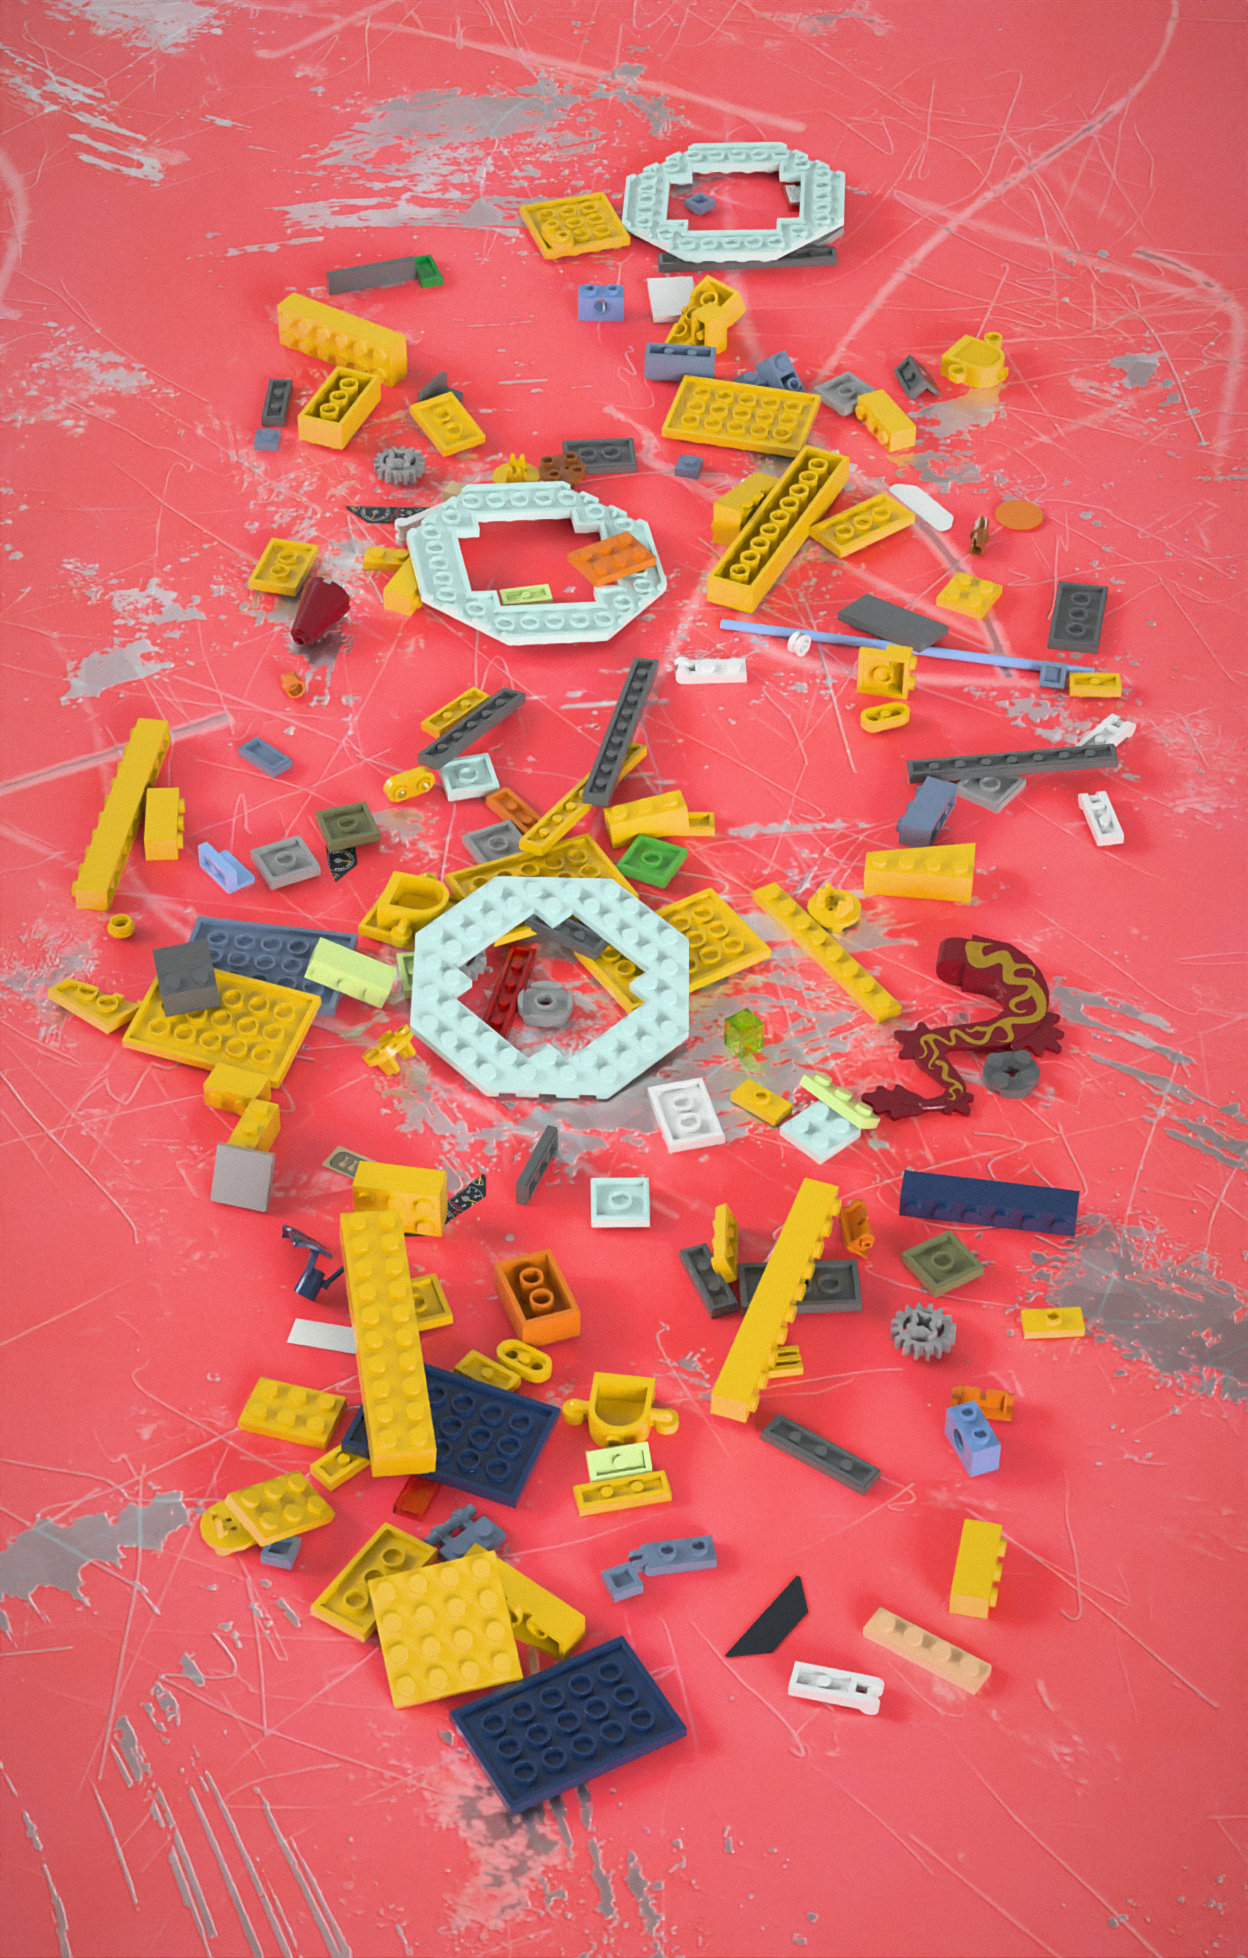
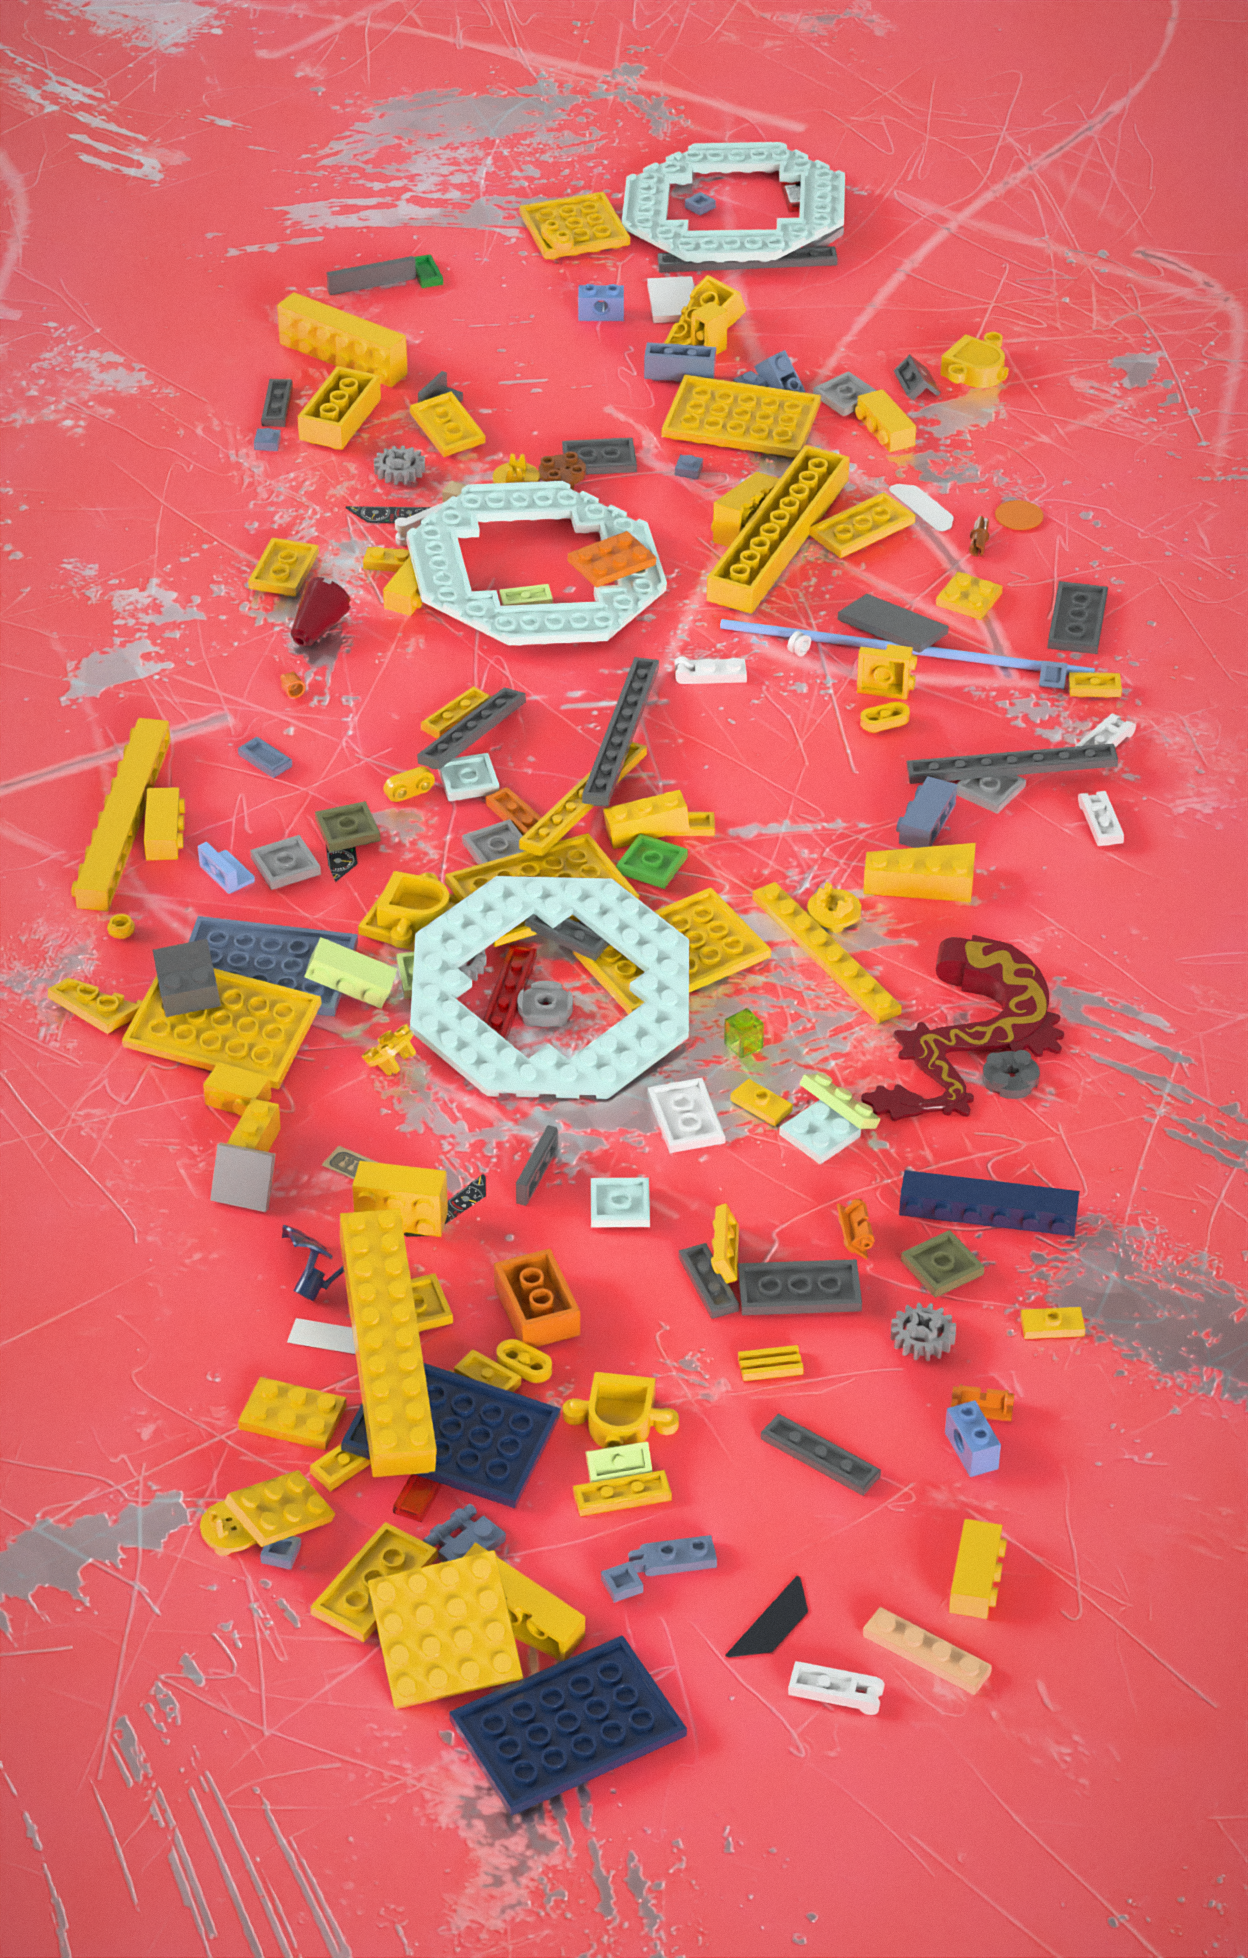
(775, 1301): yellow brick -> none

